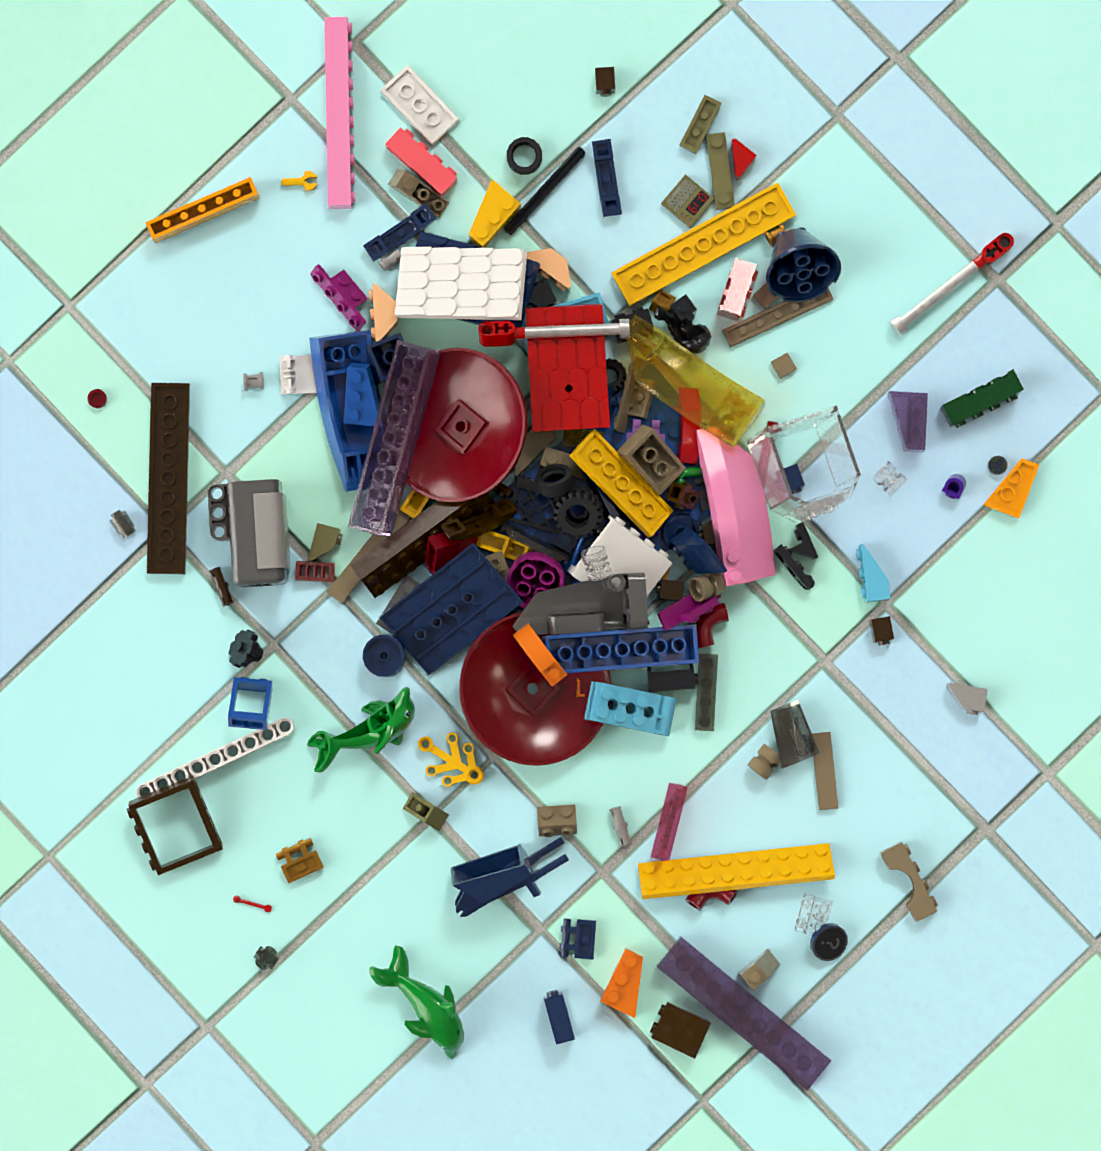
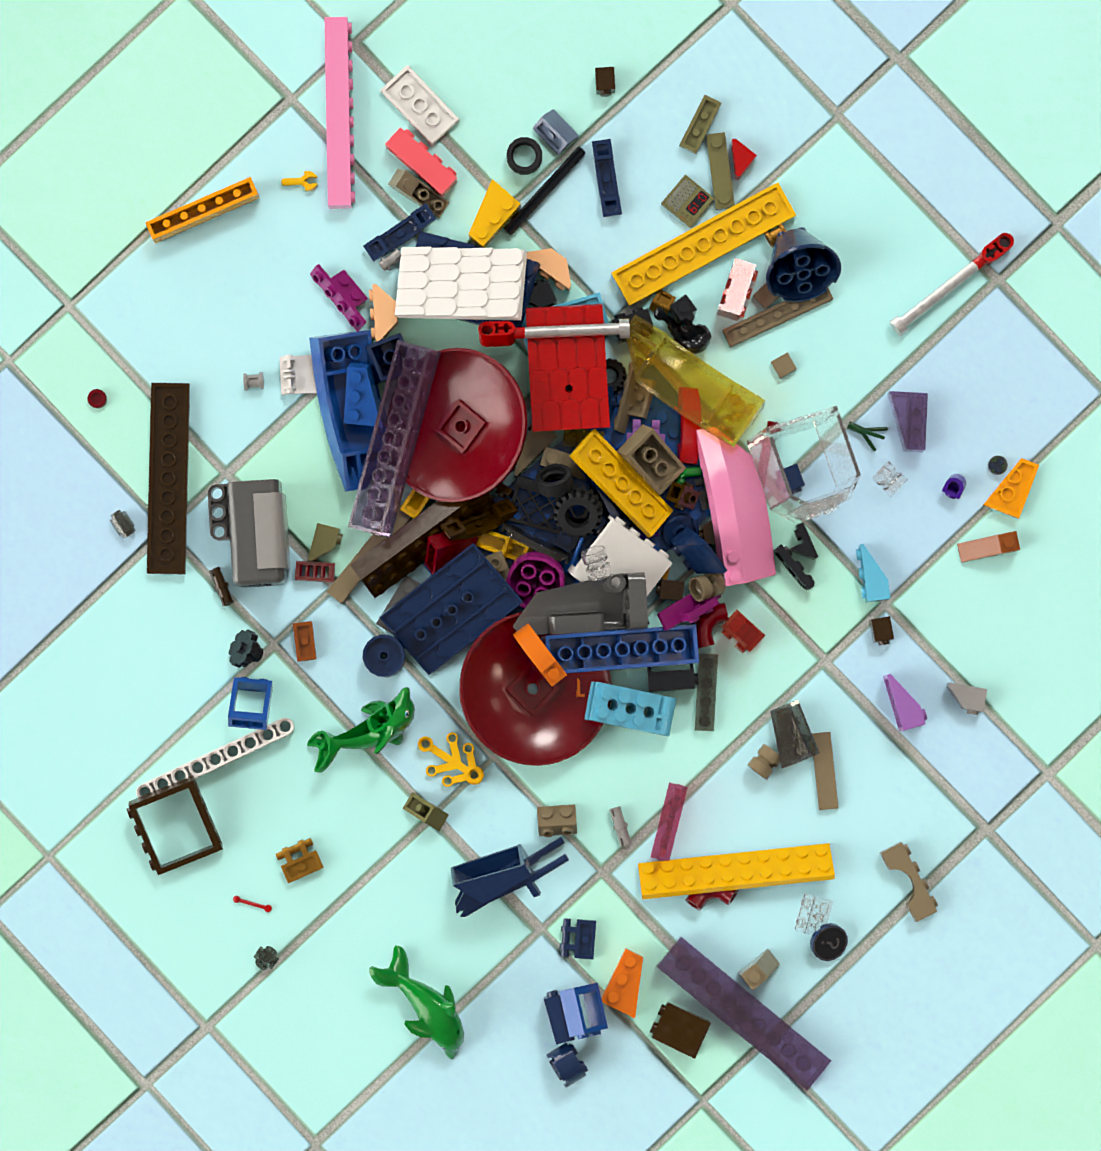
(304, 641): none -> dark orange plate
(555, 131): none -> sand blue panel
(566, 1064): none -> dark blue brick
(574, 1014): none -> window
(743, 632): none -> clear red brick
(869, 431): none -> dark green plant
(905, 708): none -> medium lavender slope
(982, 398): dark green wedge -> none
(988, 546): none -> slope

